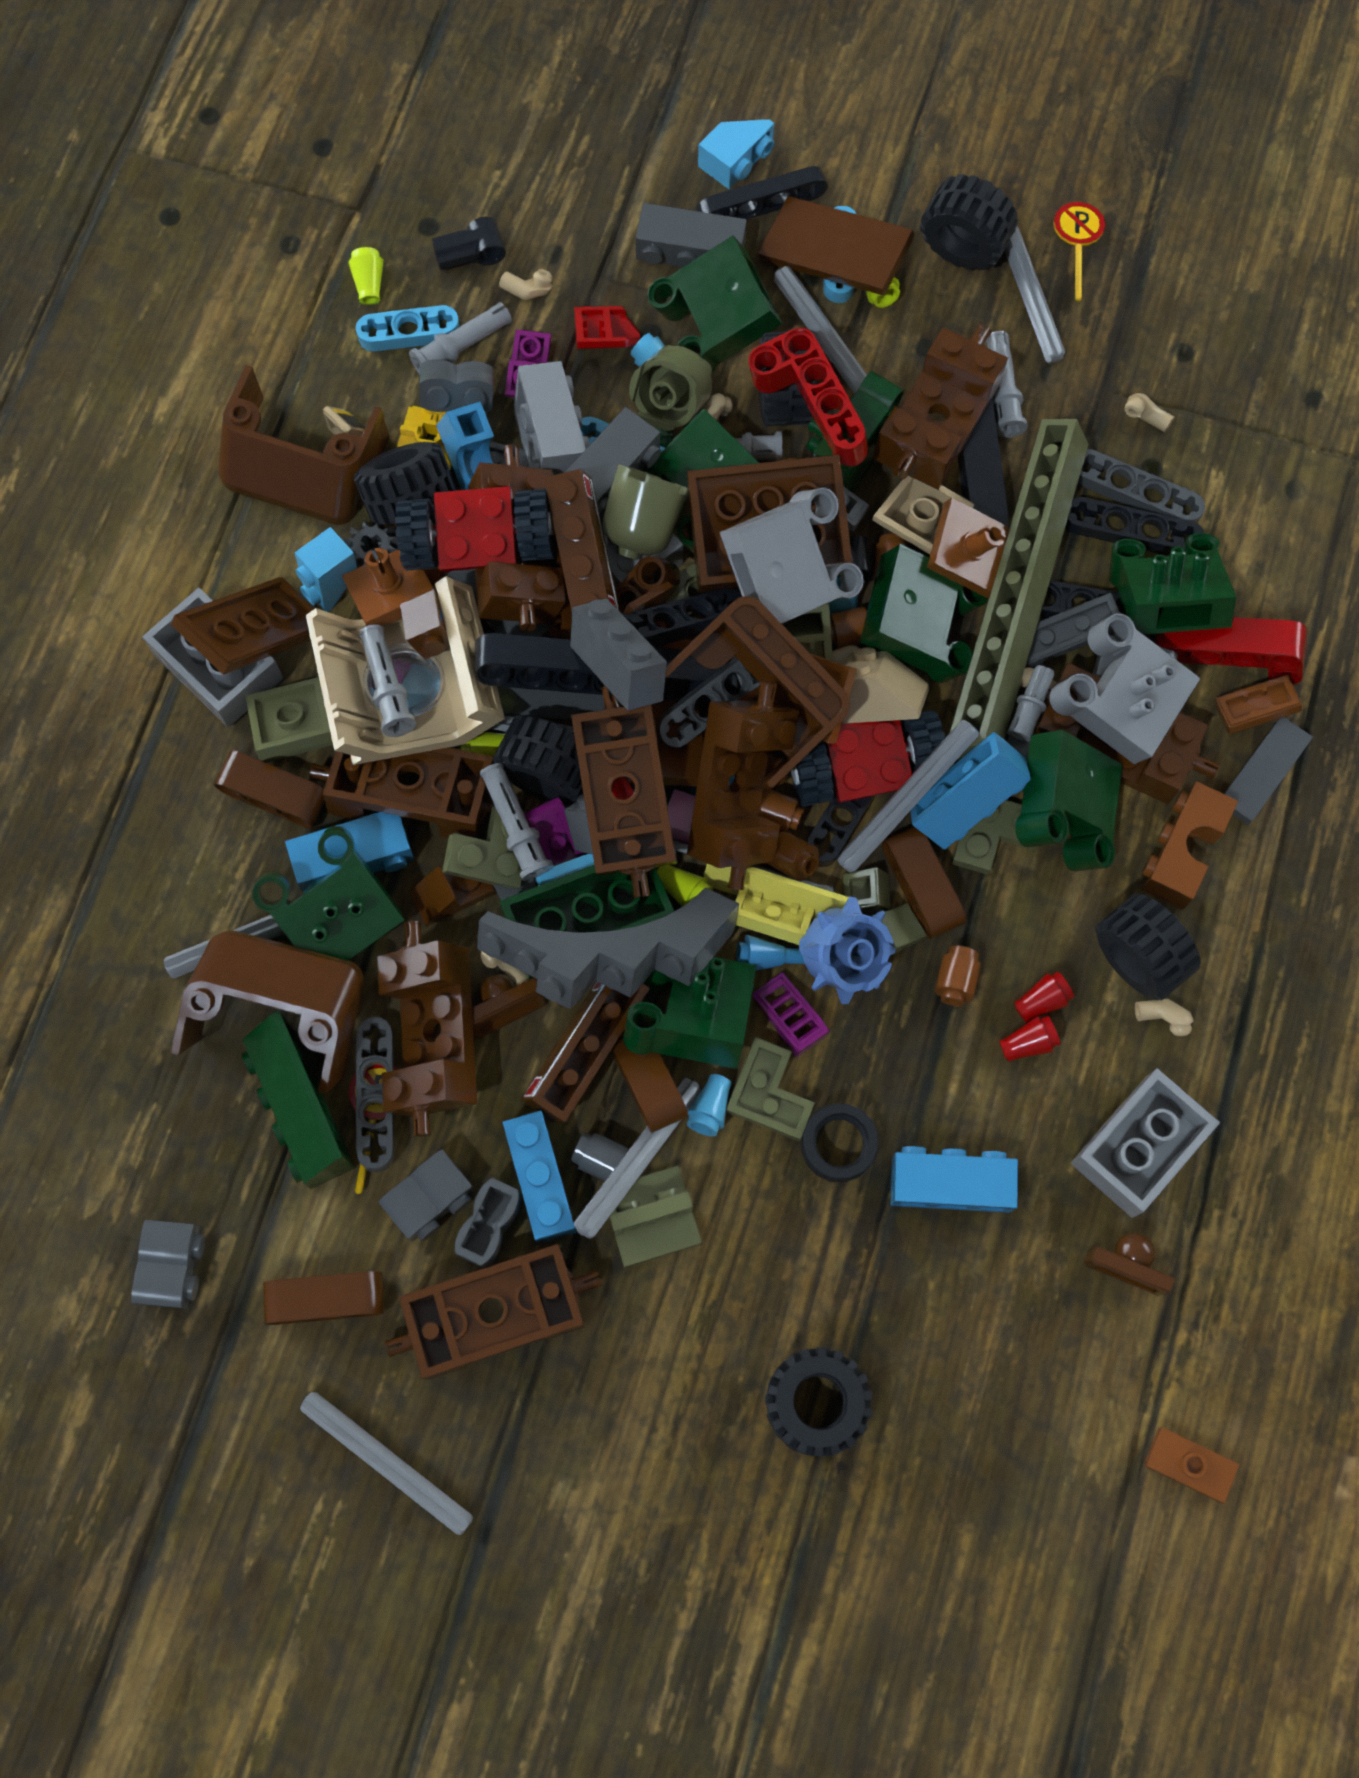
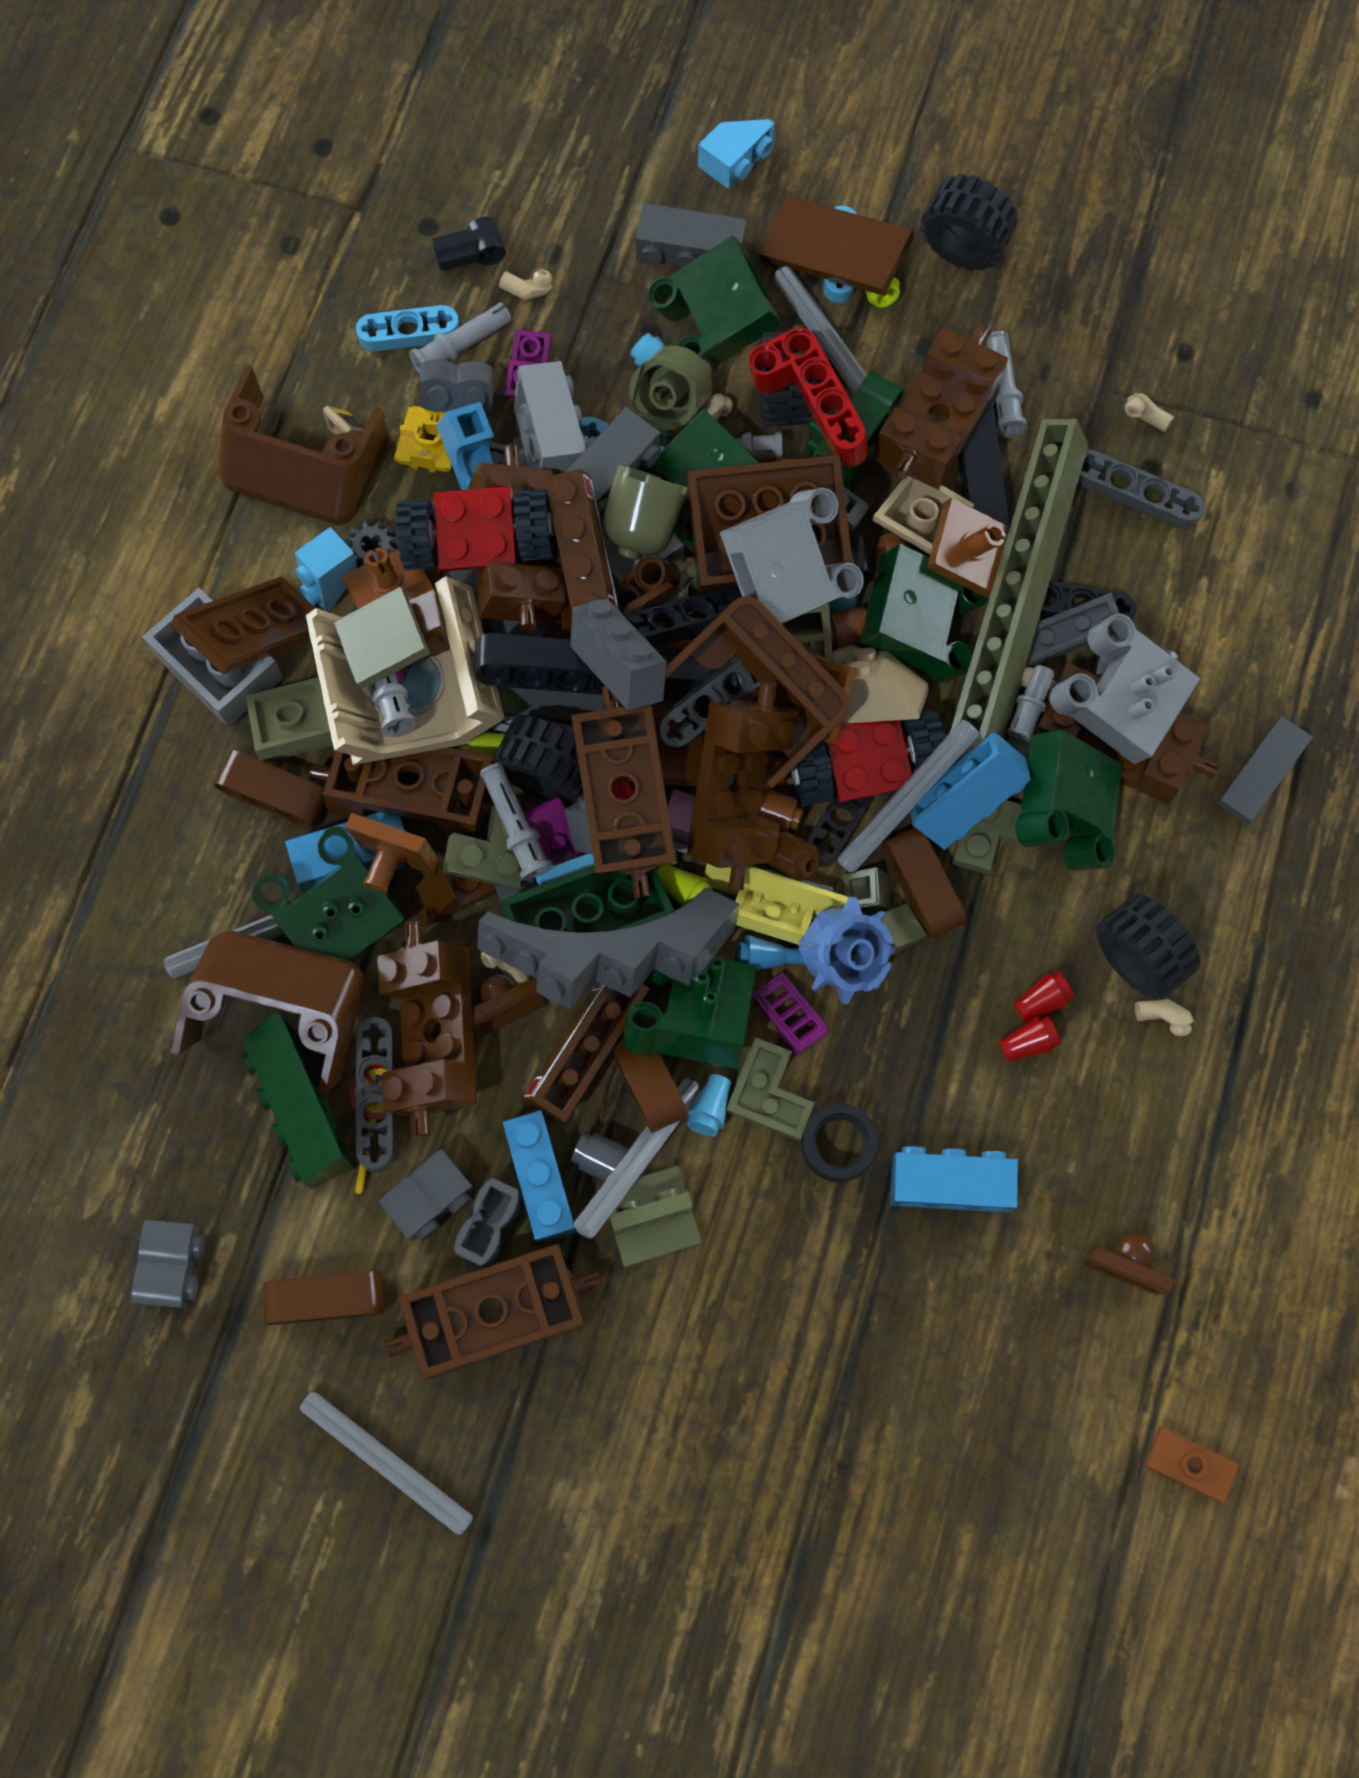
(367, 274): neon yellow cone -> none
(381, 638): none -> tile
(390, 848): none -> dark orange tile
(402, 475): black tyre -> none
(604, 328): red slope -> none
(767, 194): black beam -> none
(854, 1393): black tyre -> none
(958, 976): dark orange brick -> none
(1034, 299): light grey axle -> none
(1080, 226): piece -> none
(1133, 520): black beam -> none
(1145, 1143): light grey brick -> none
(1174, 872): dark orange arch -> none
(1175, 590): dark green piece -> none
(1248, 643): red beam -> none
(1258, 704): dark orange plate -> none

